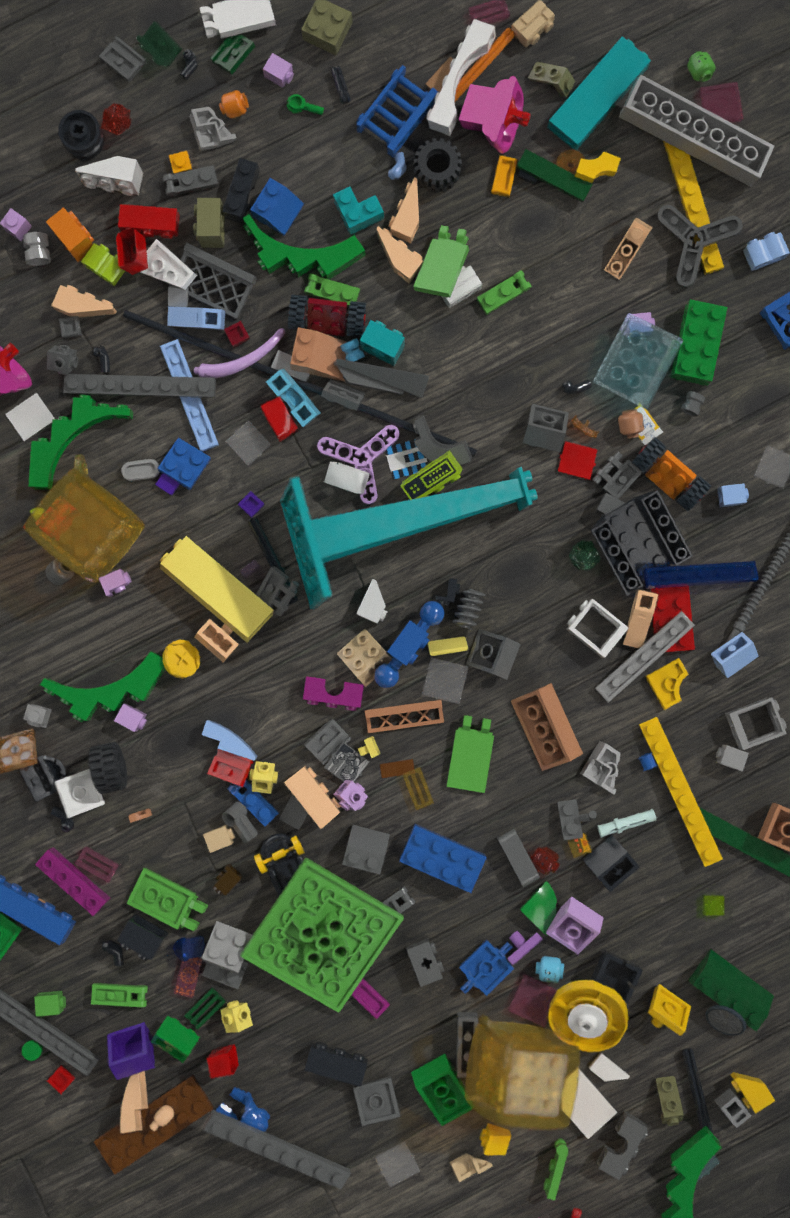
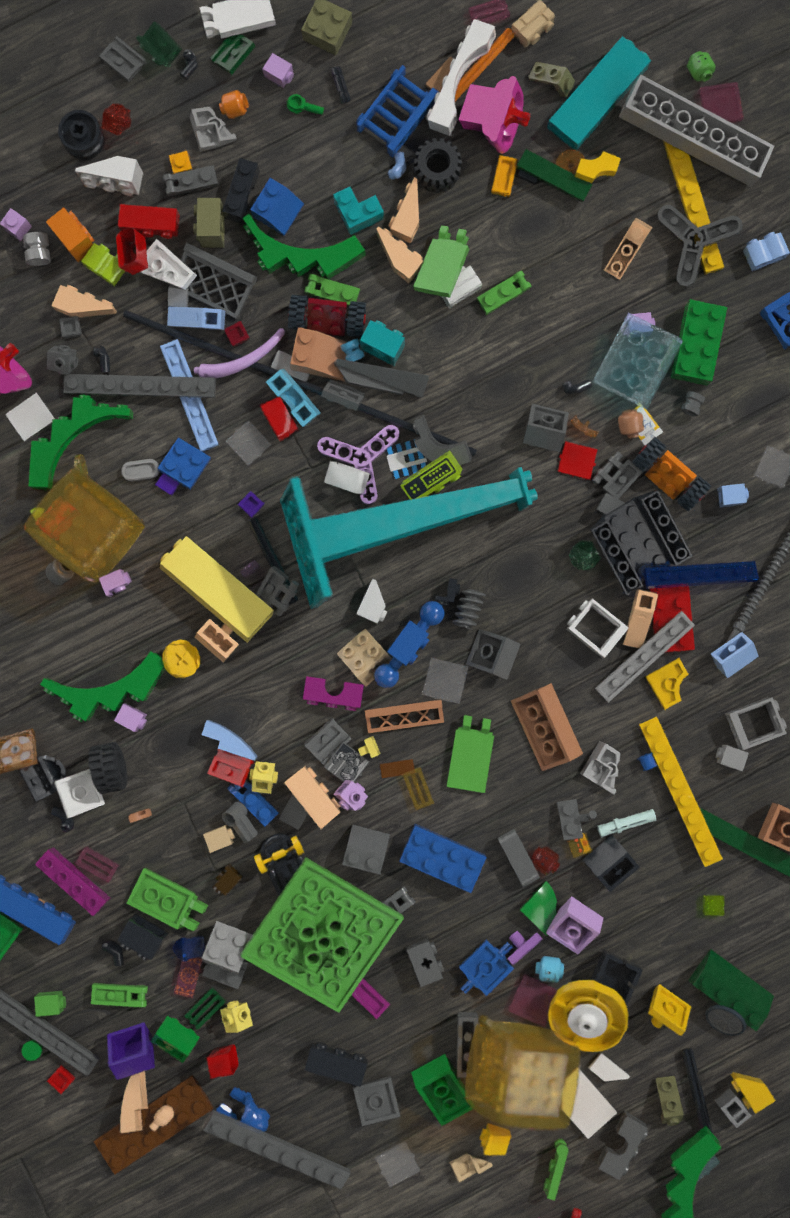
(37, 715): light grey brick -> none
(447, 646): light yellow slope -> none

